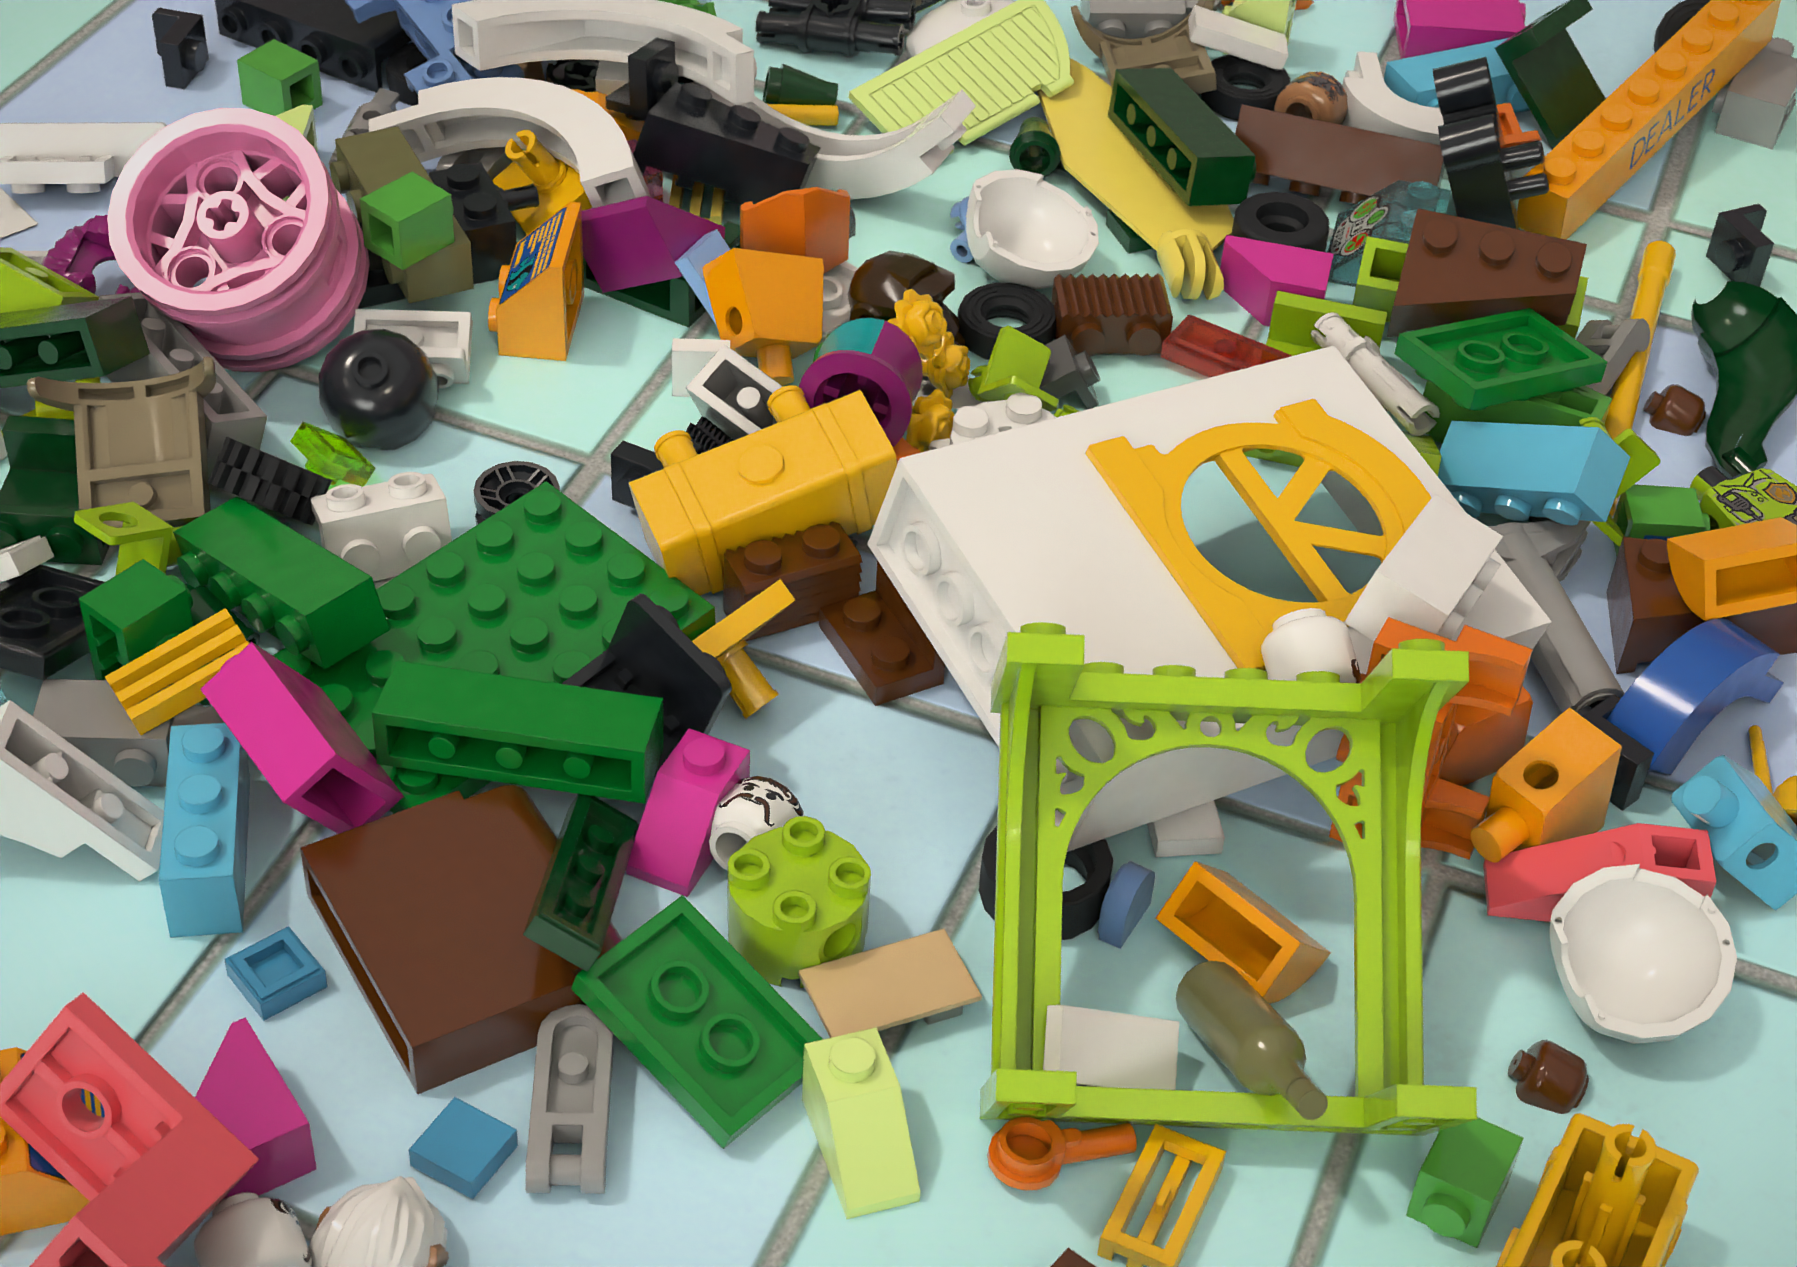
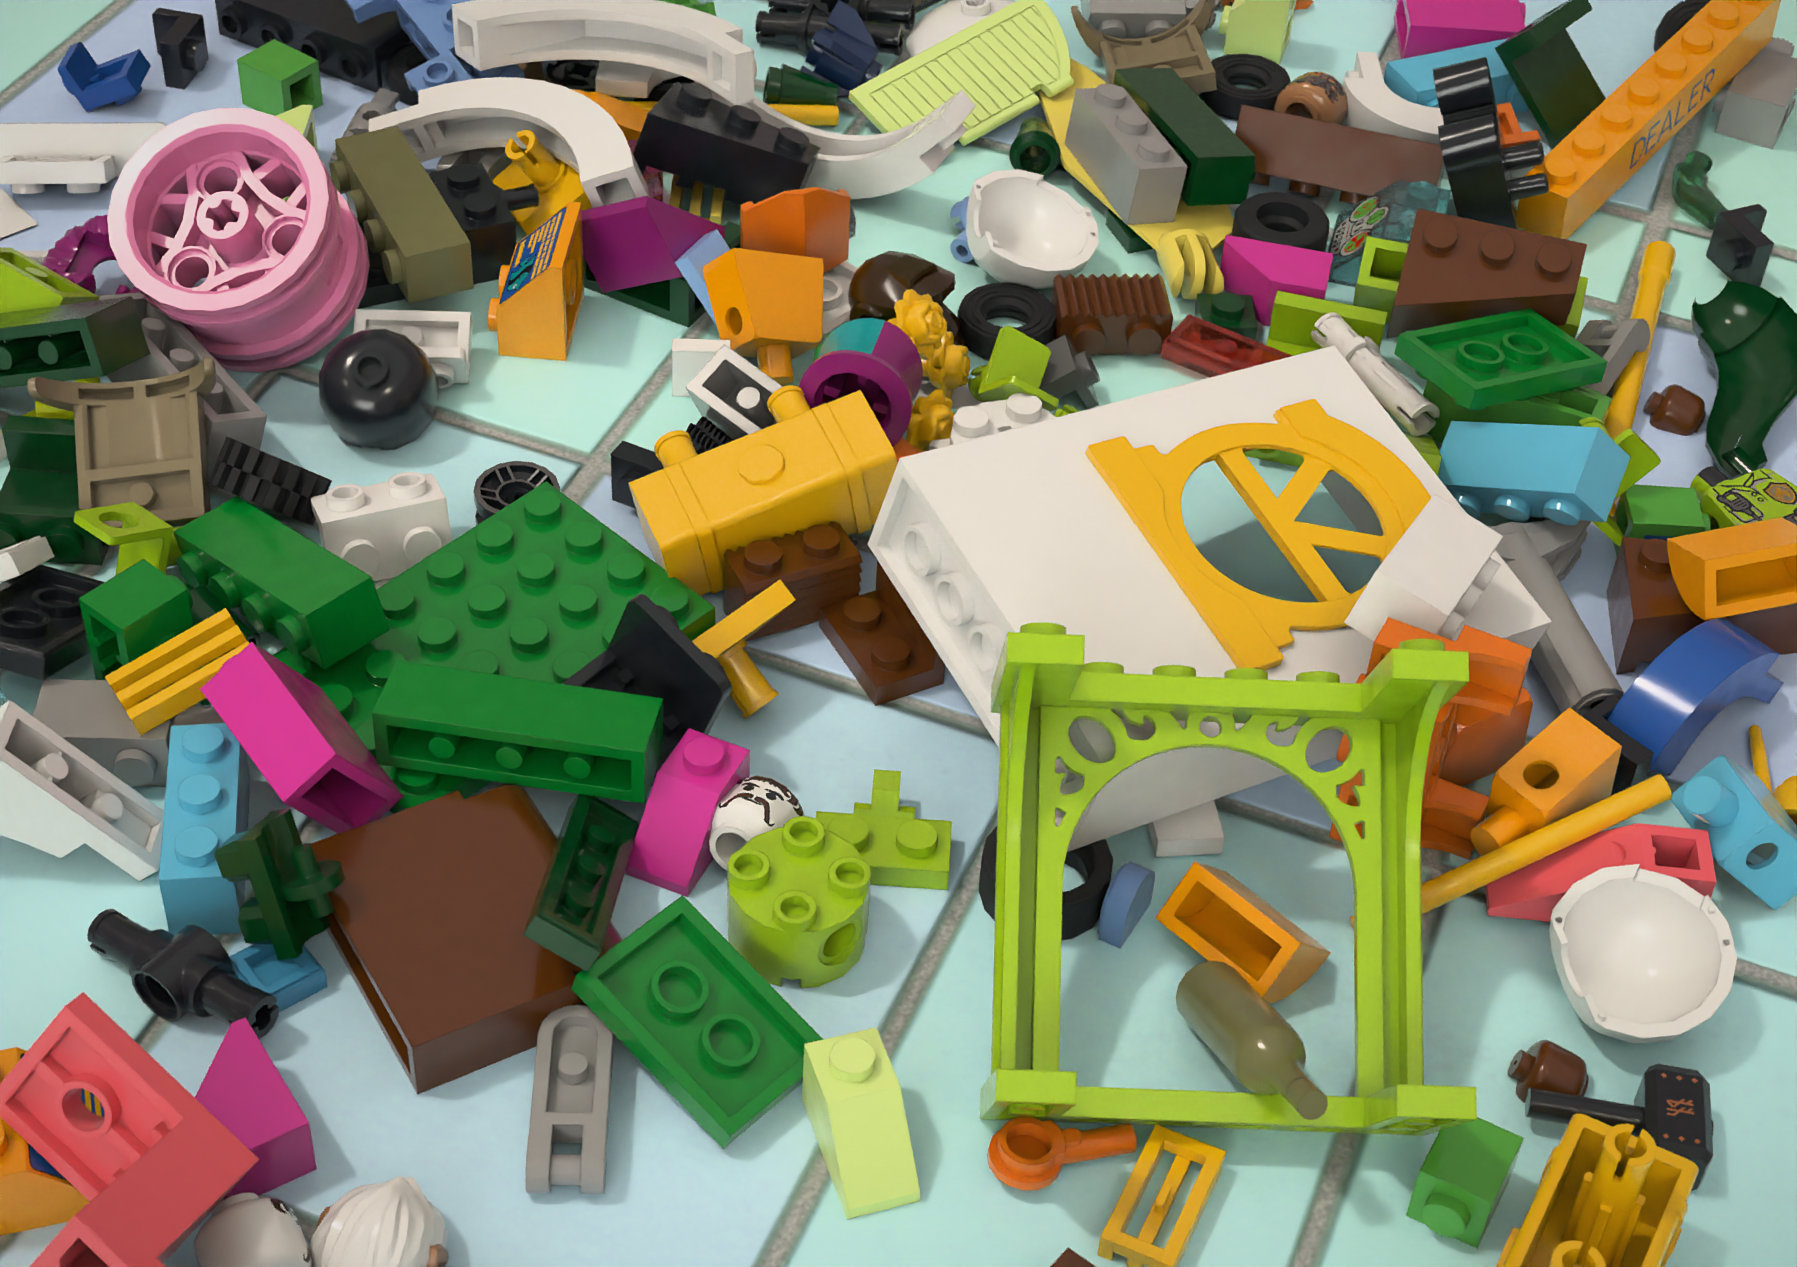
(101, 84): none -> blue bracket
(181, 972): none -> black pin
(286, 880): none -> dark green hips
(331, 455): clear neon green plate -> none
(407, 220): bright green brick -> none
(463, 1147): dark azure tile -> none
(651, 75): black bracket -> none
(843, 55): none -> dark blue brick
(891, 985): tan piece -> none
(893, 841): none -> lime hinge
(1111, 1048): white tile -> none
(1125, 155): none -> light grey brick
(1229, 312): none -> dark green plate
(1238, 38): white tile -> none
(1307, 643): white head -> none
(1543, 842): none -> yellow piece
(1669, 1105): none -> black piece
(1692, 191): none -> clear green arm

